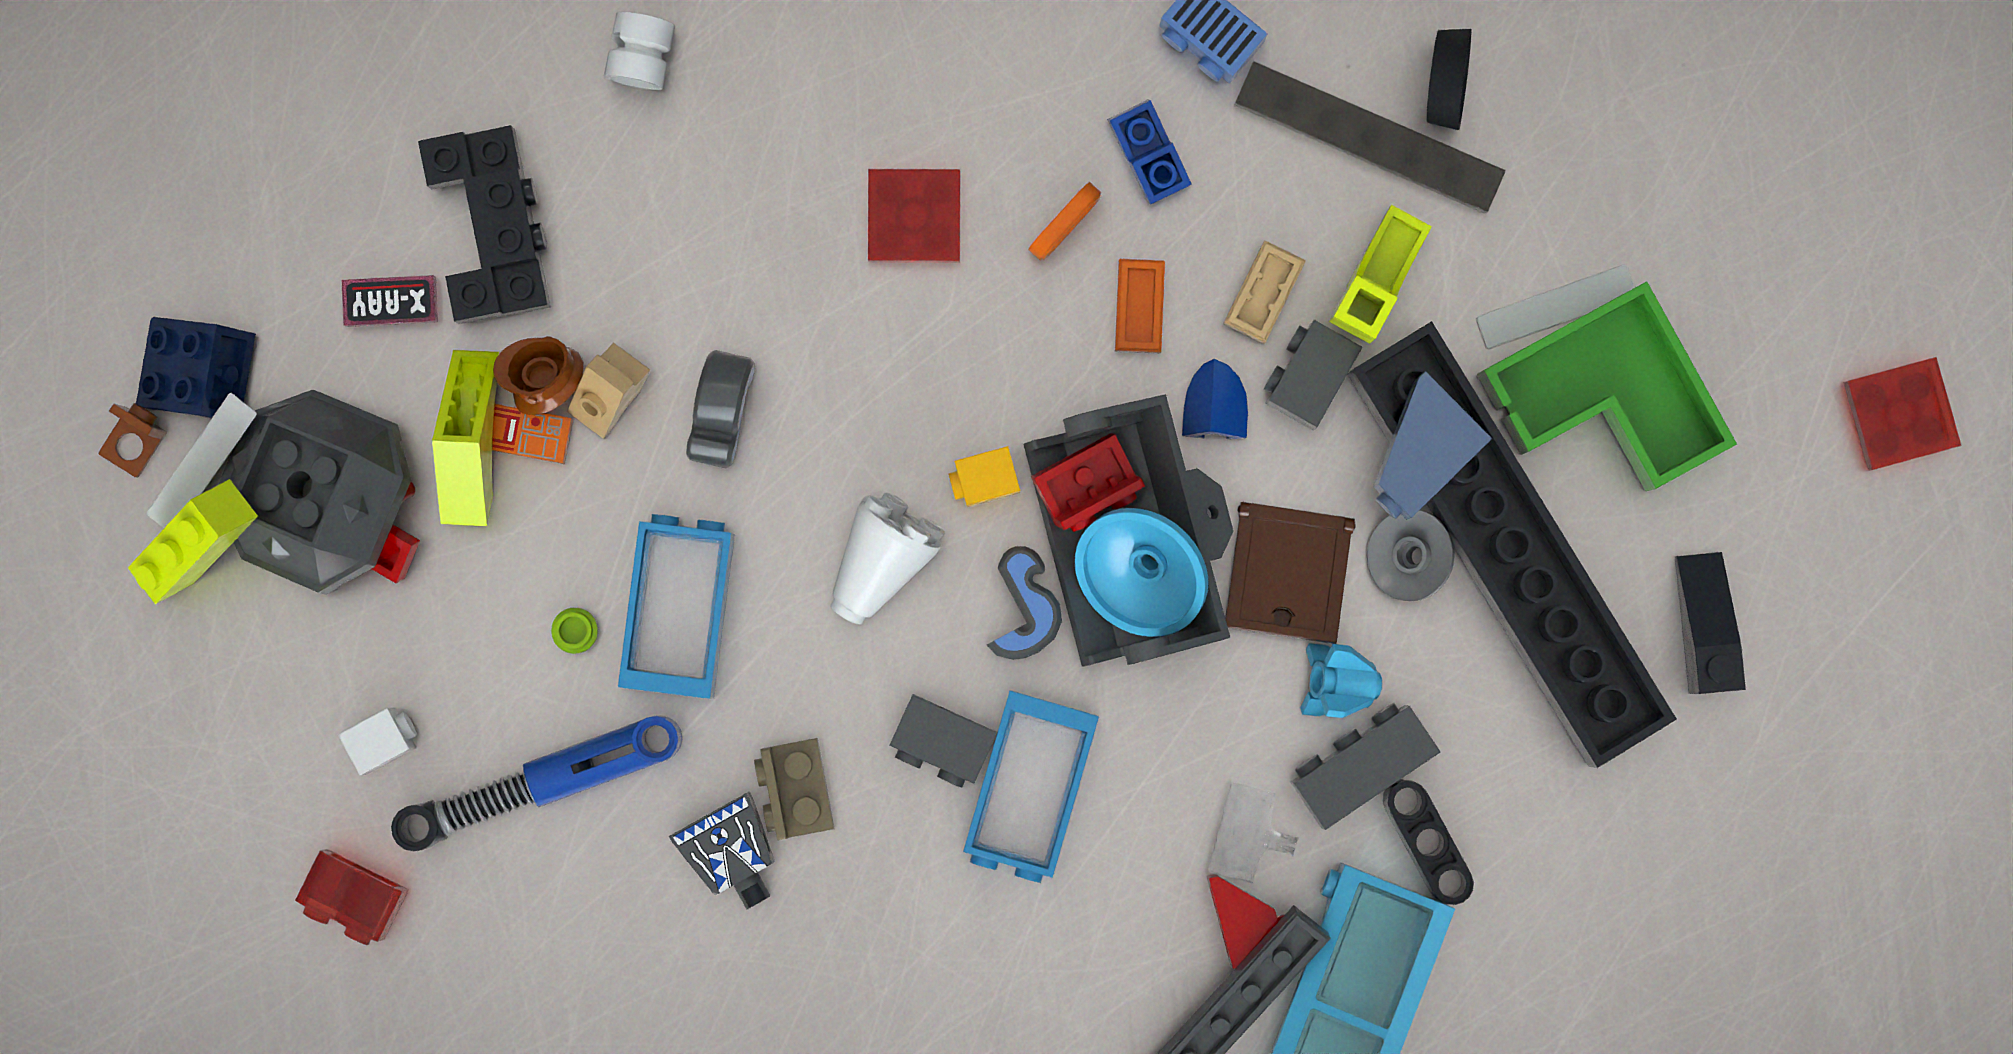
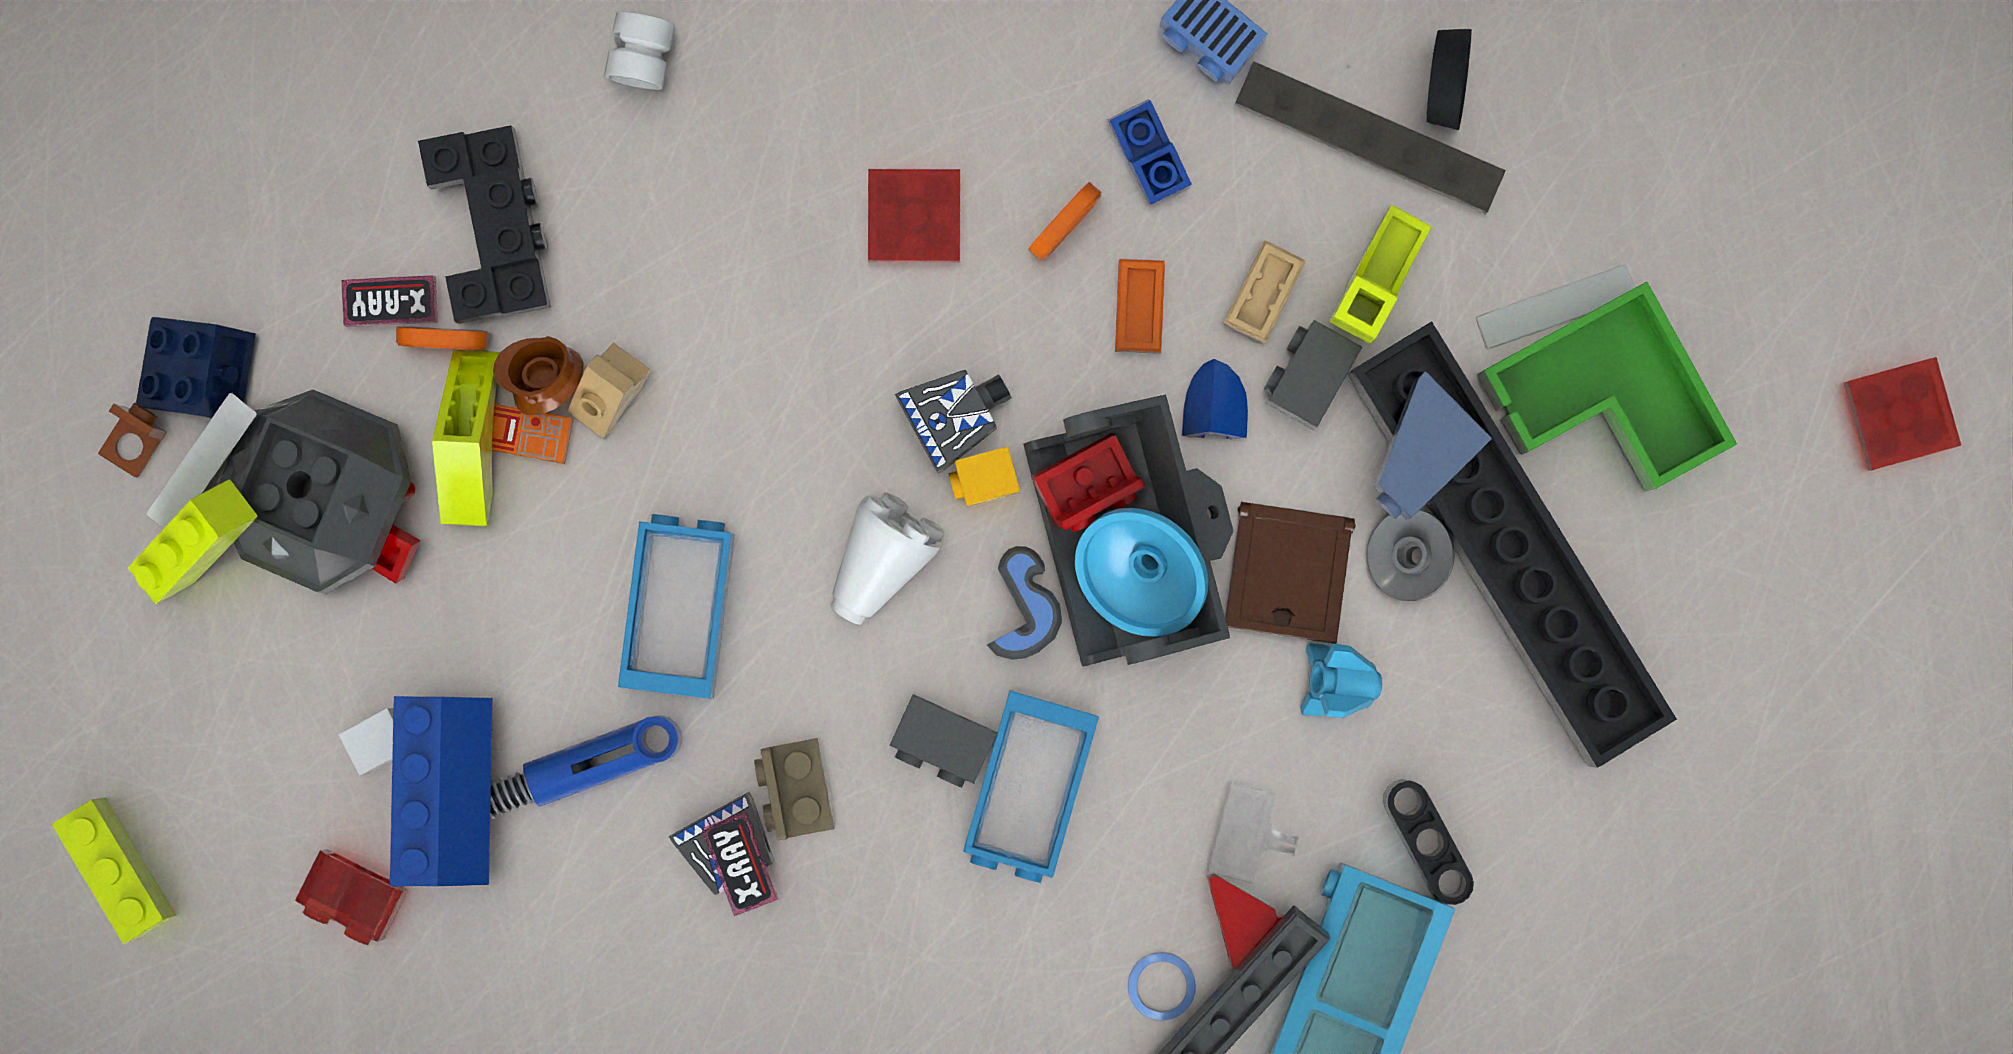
(113, 869): none -> neon yellow brick
(441, 791): none -> blue slope
(442, 338): none -> orange tile
(574, 630): lime plate -> none
(719, 408): dark grey animal -> none
(740, 863): none -> tile
(952, 414): none -> torso
(1141, 965): none -> light blue piece
(1364, 764): dark grey brick -> none
(1708, 625): black slope -> none

